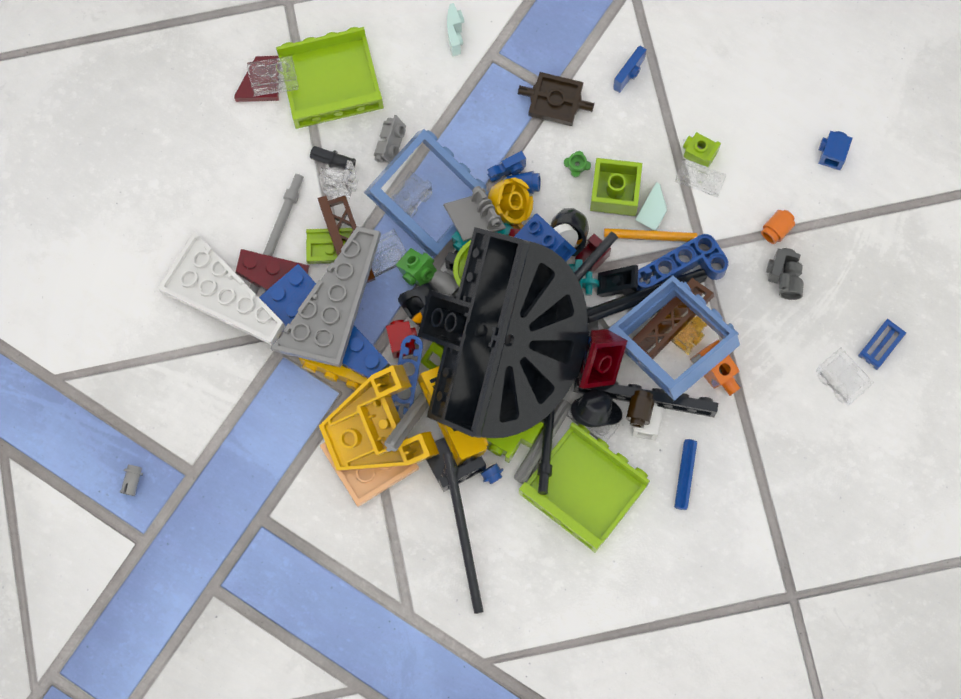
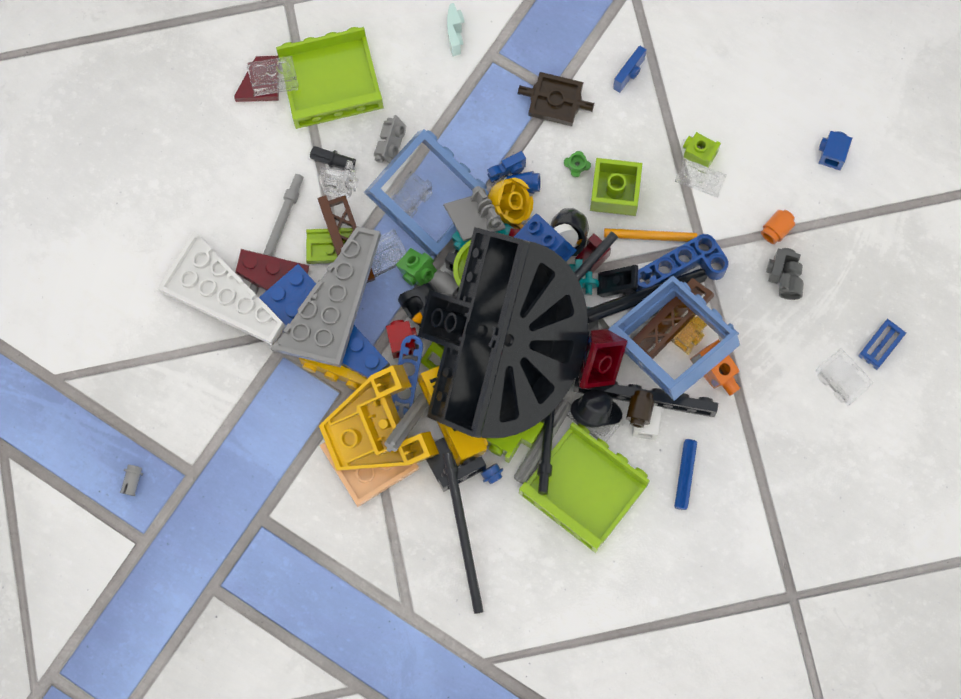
(653, 209): light aqua slope -> none

